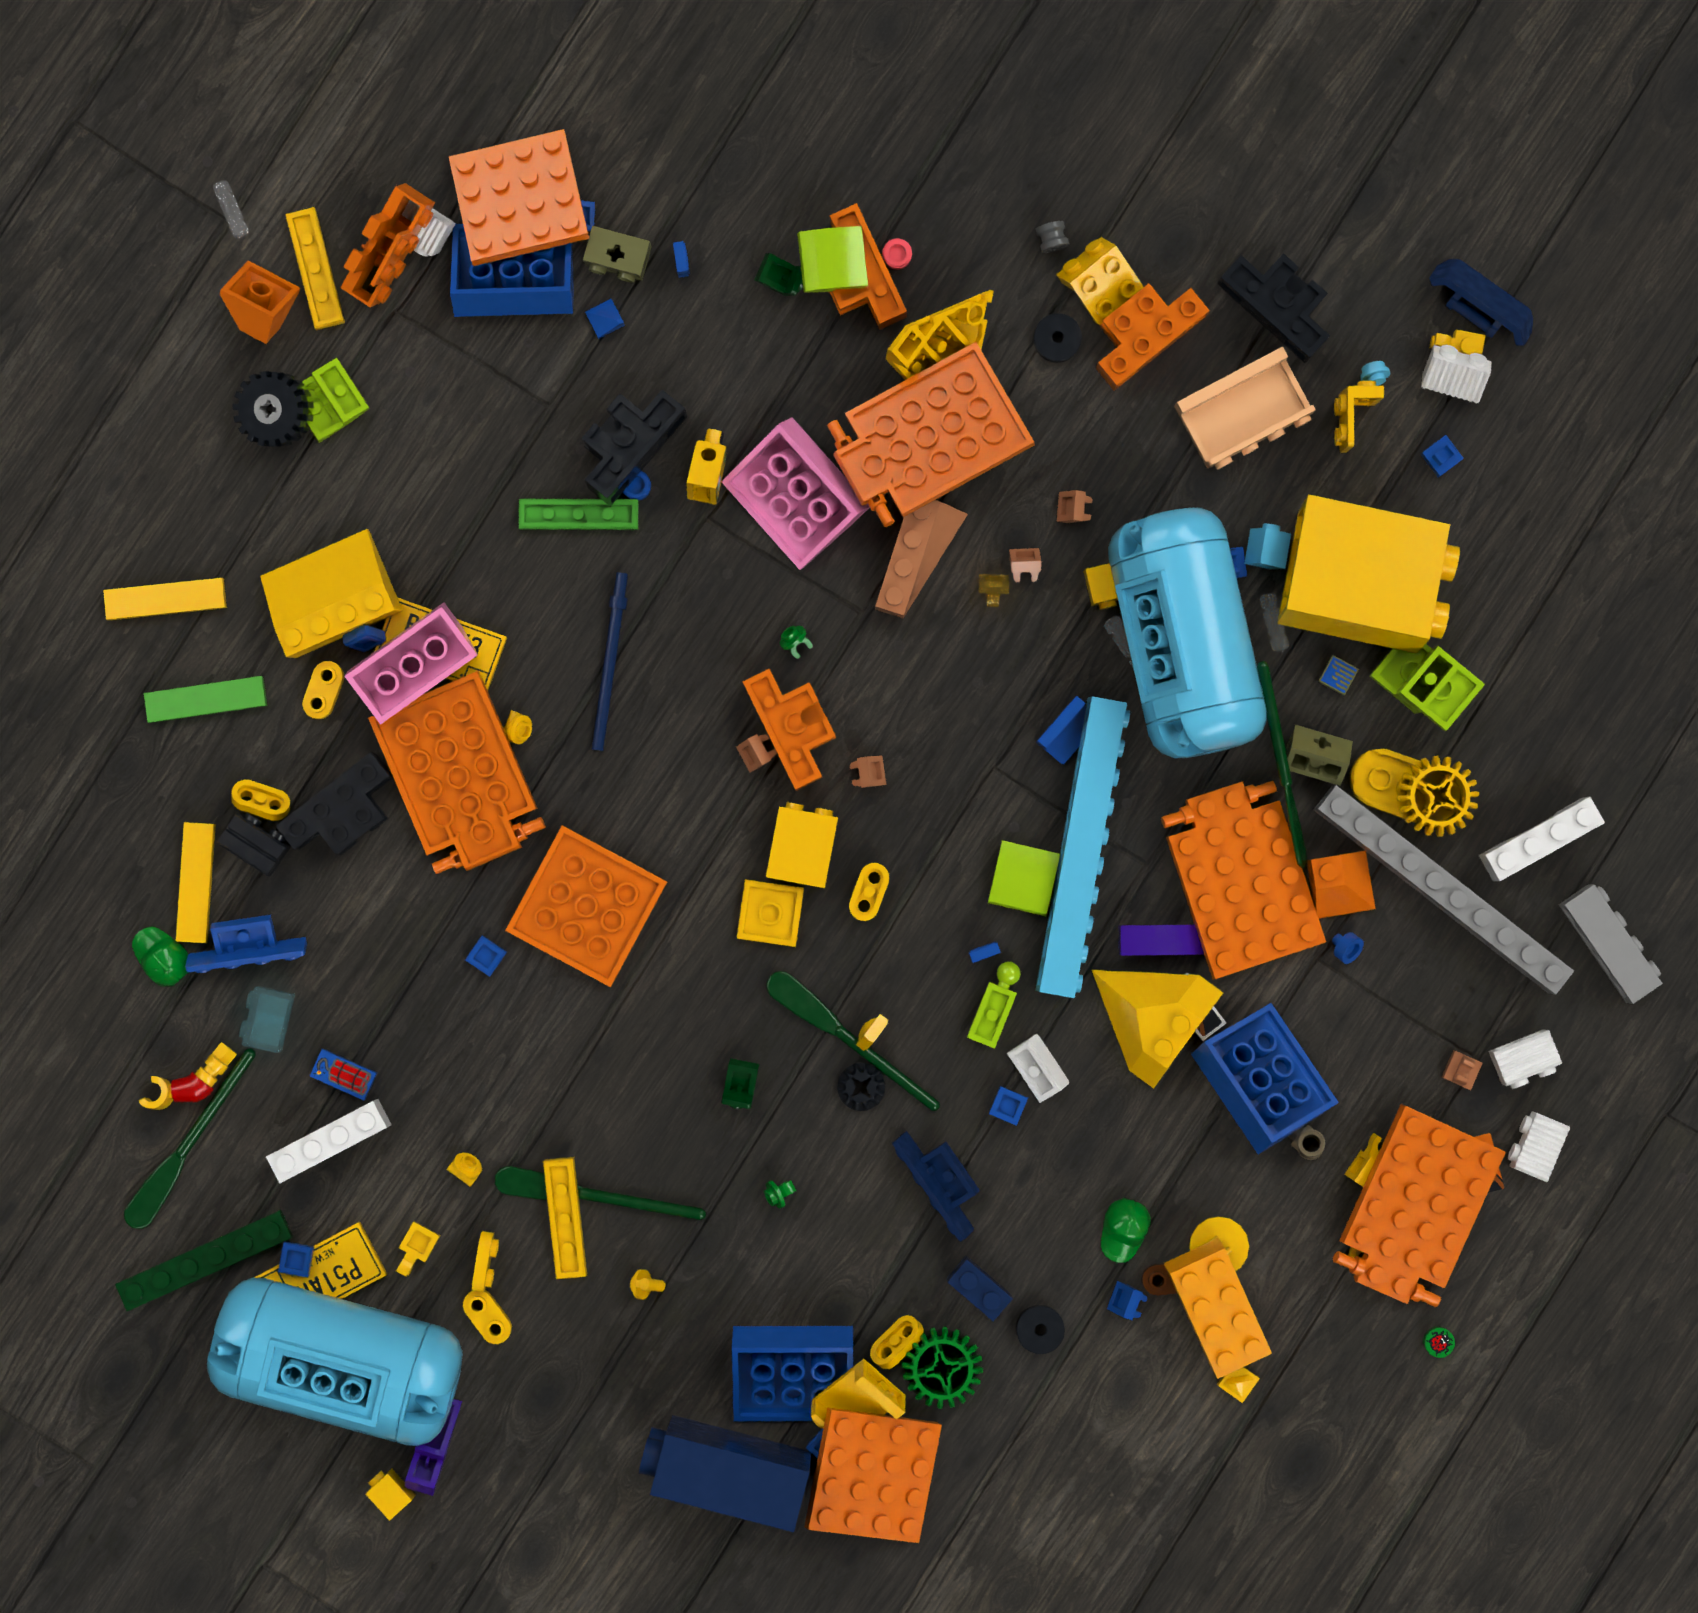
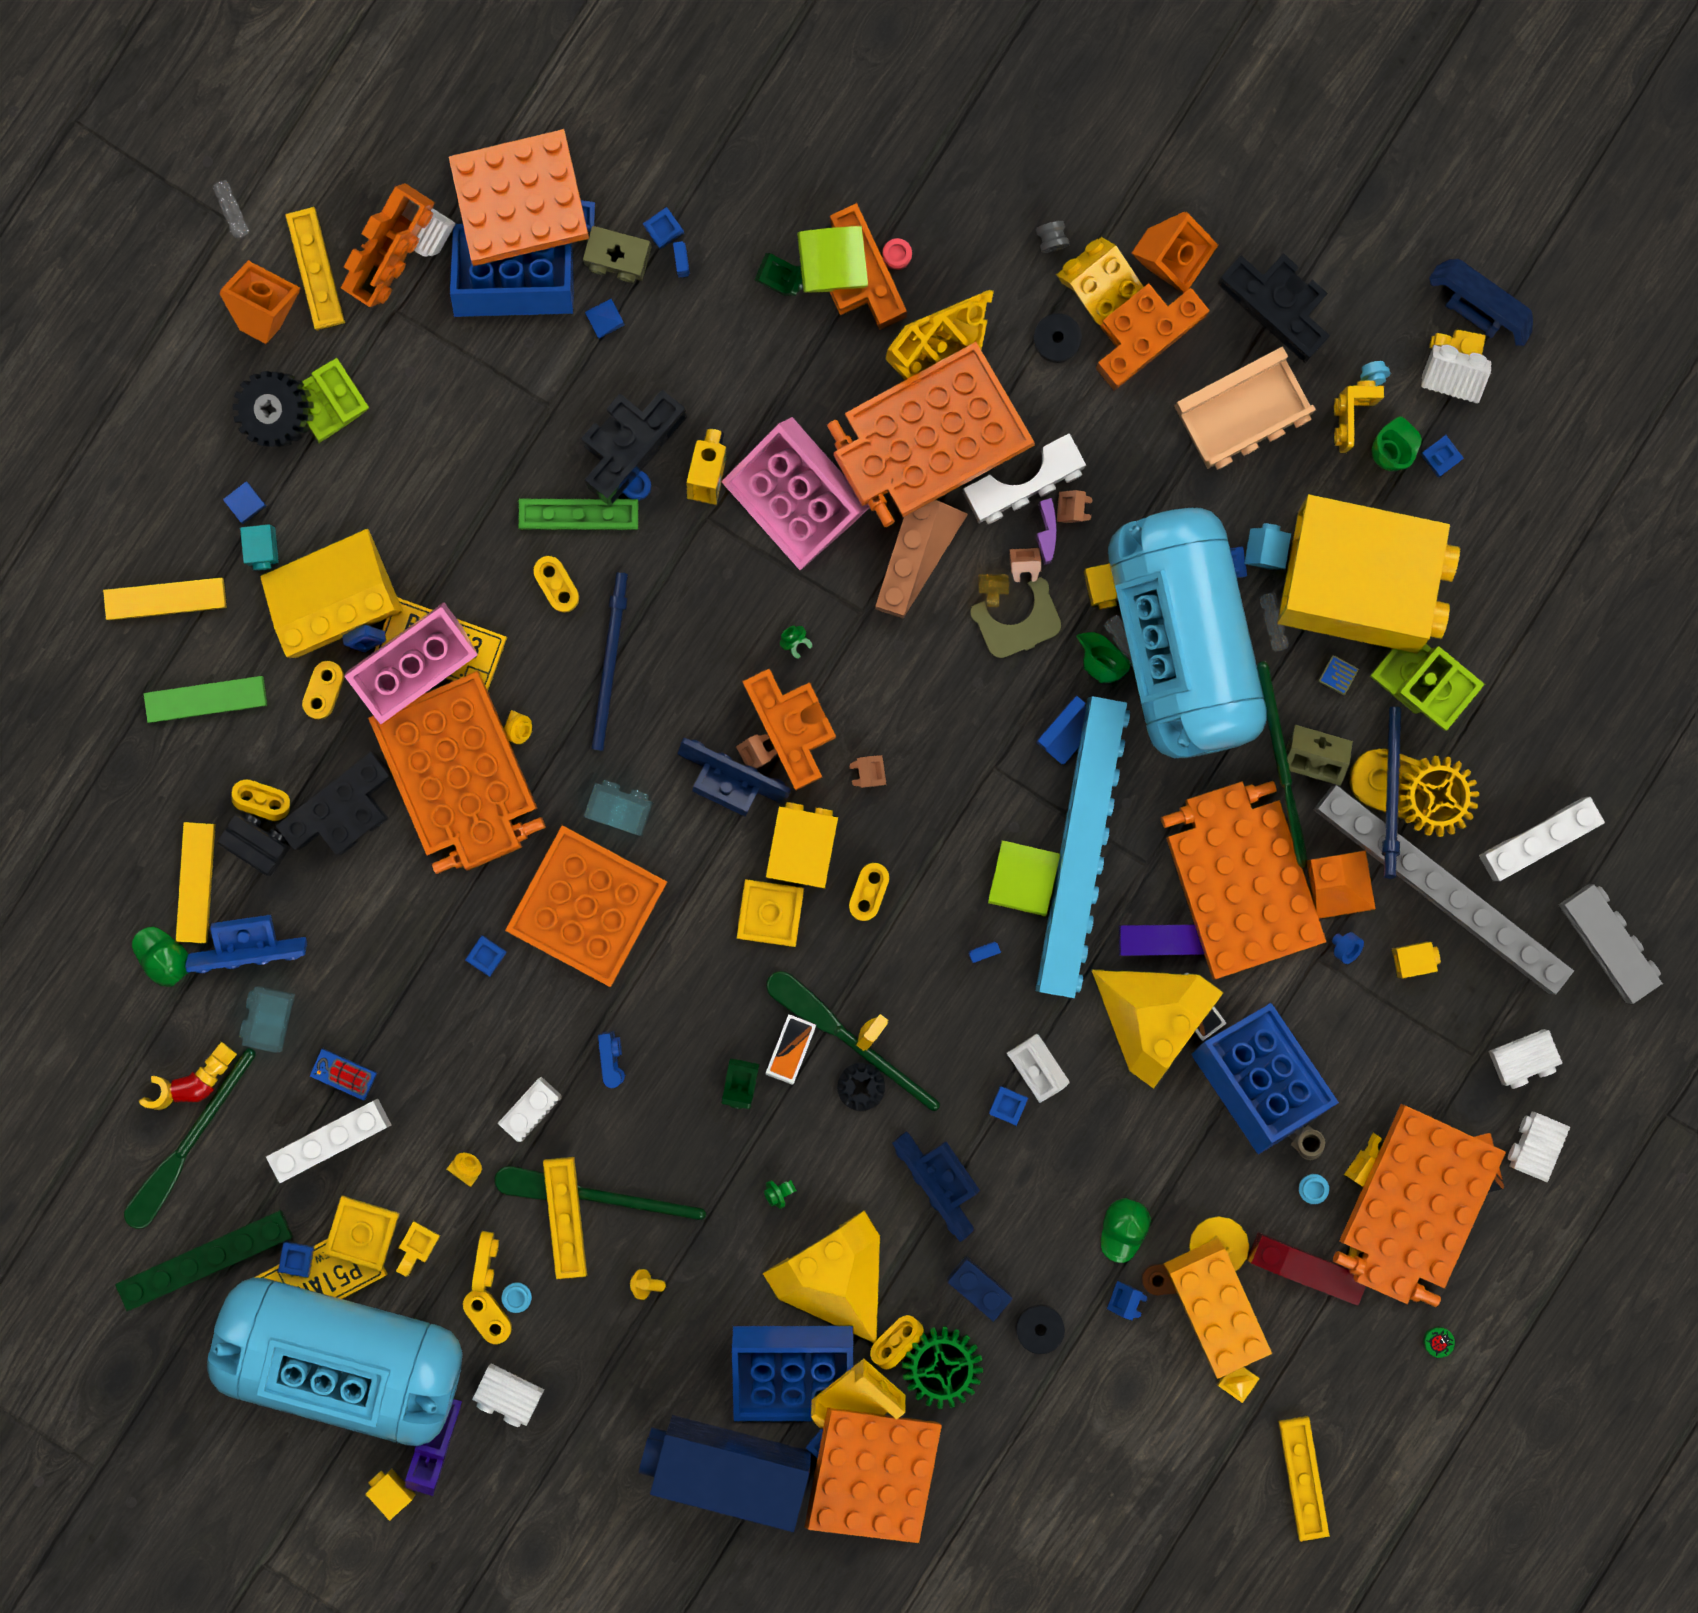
(244, 502): none -> blue tile
(259, 546): none -> teal brick
(361, 1233): none -> yellow tile
(507, 1395): none -> white brick
(516, 1297): none -> medium azure plate
(530, 1109): none -> white brick
(557, 584): none -> yellow plate
(610, 1049): none -> blue plate
(618, 808): none -> clear light blue brick
(663, 228): none -> blue tile
(729, 781): none -> dark blue bracket
(790, 1049): none -> slope
(835, 1277): none -> yellow wedge
(990, 497): none -> white arch
(995, 1006): lime plate -> none
(1009, 639): none -> olive piece
(1047, 539): none -> medium lavender slope
(1102, 658): none -> green piece
(1175, 250): none -> orange slope
(1303, 1478): none -> yellow tile
(1305, 1268): none -> dark red slope
(1313, 1189): none -> medium azure plate
(1391, 845): none -> dark blue bar
(1396, 445): none -> green piece
(1416, 959): none -> yellow brick
(1462, 1070): nougat tile -> none

